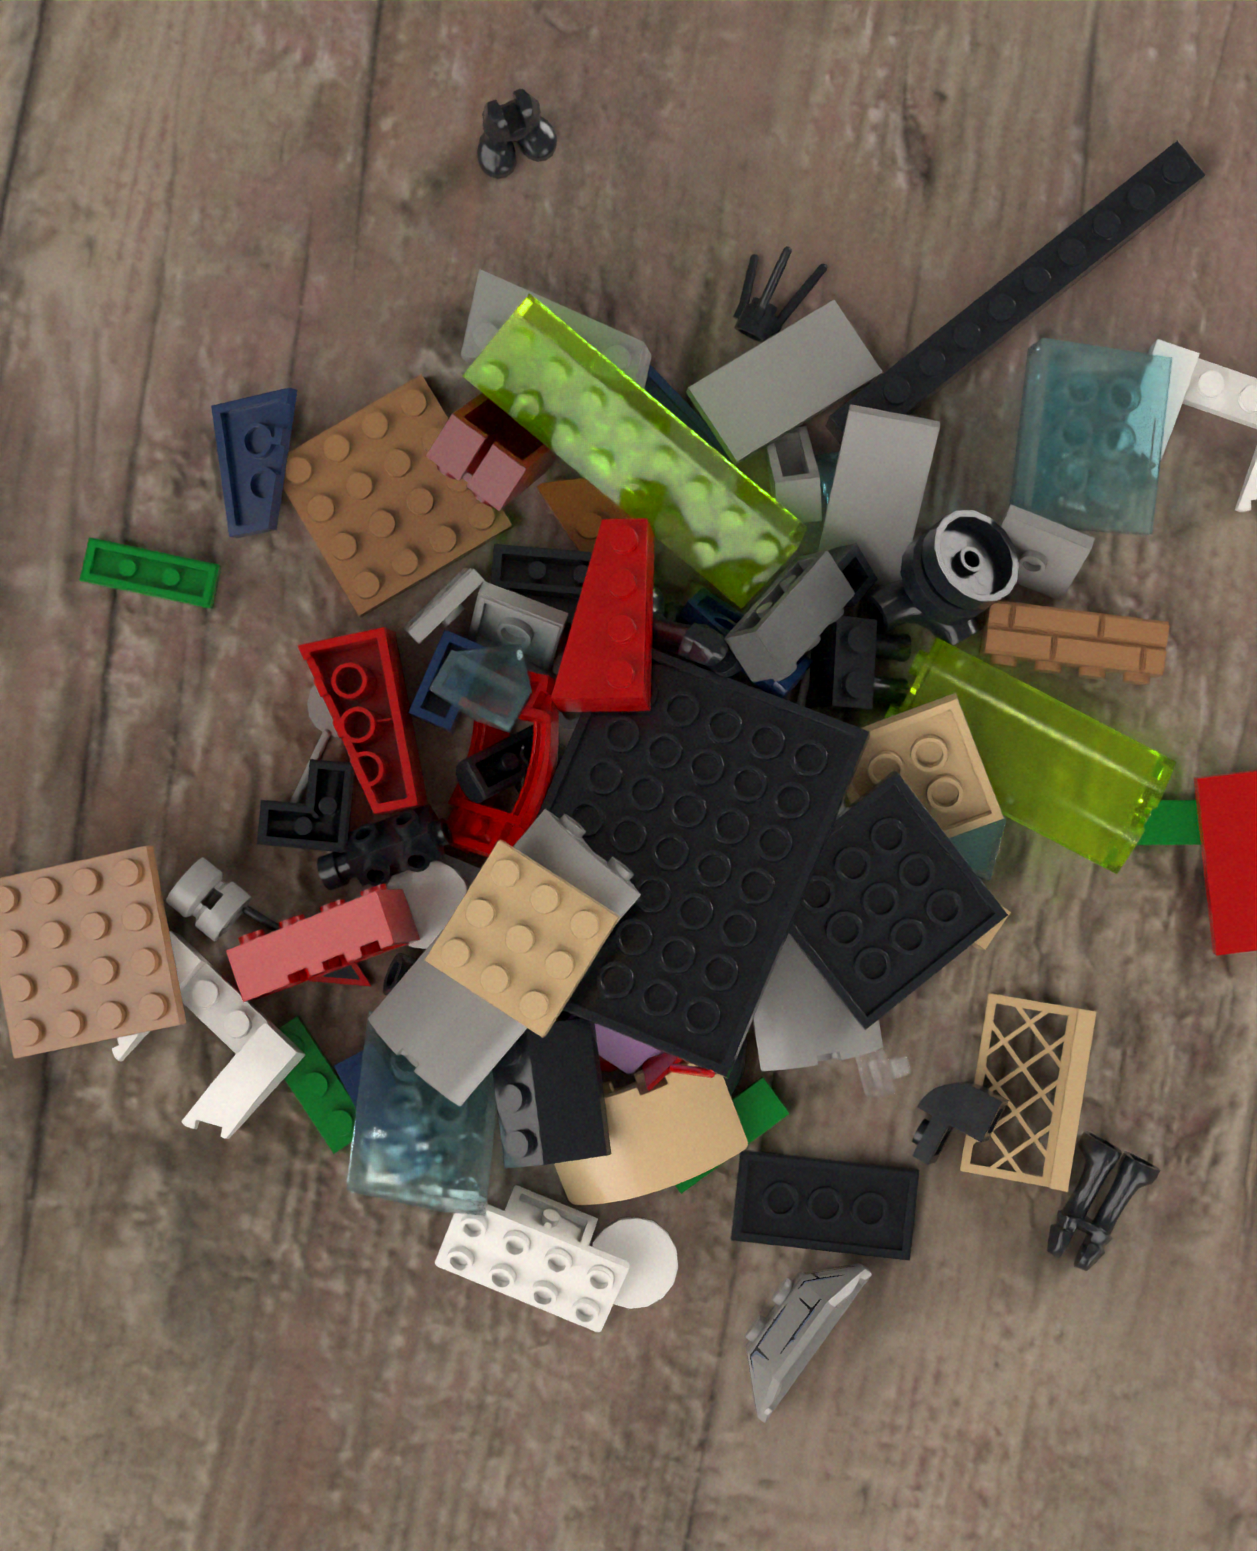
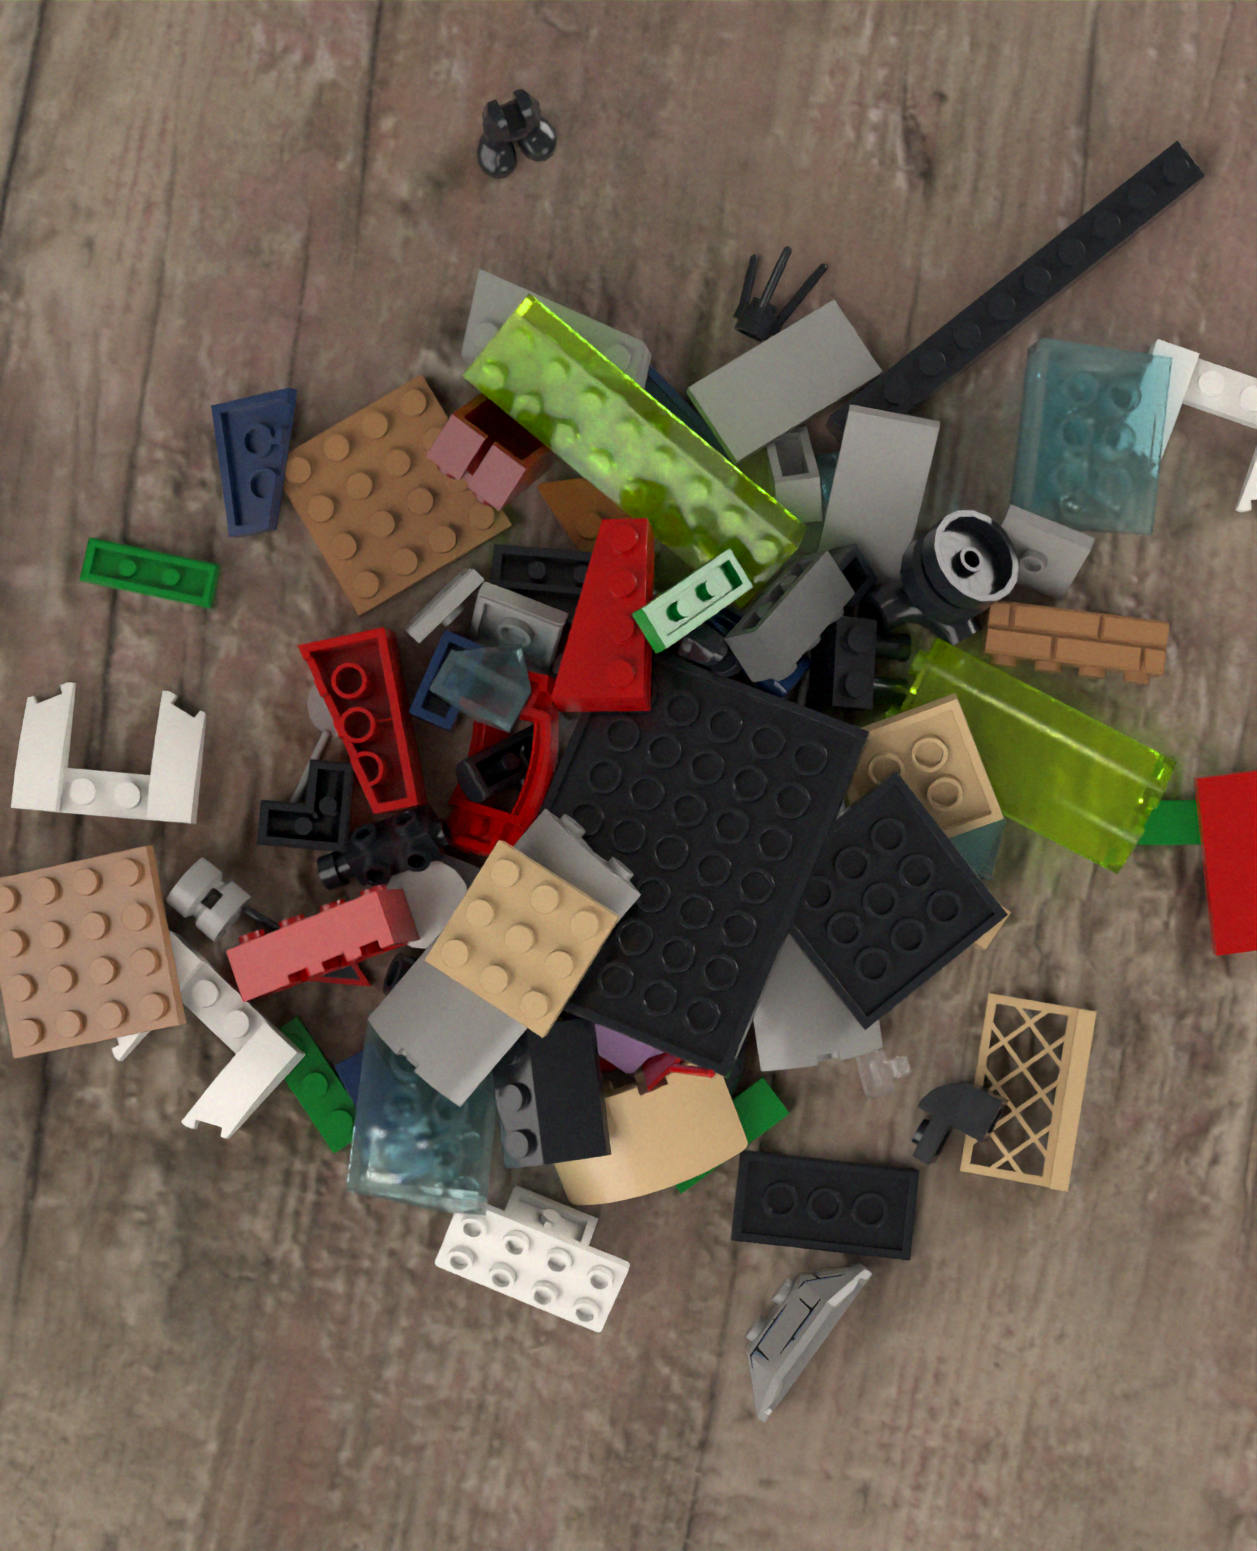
(48, 784): none -> white wedge
(650, 1258): white tile -> none
(692, 600): none -> plate
(1100, 1160): black piece -> none

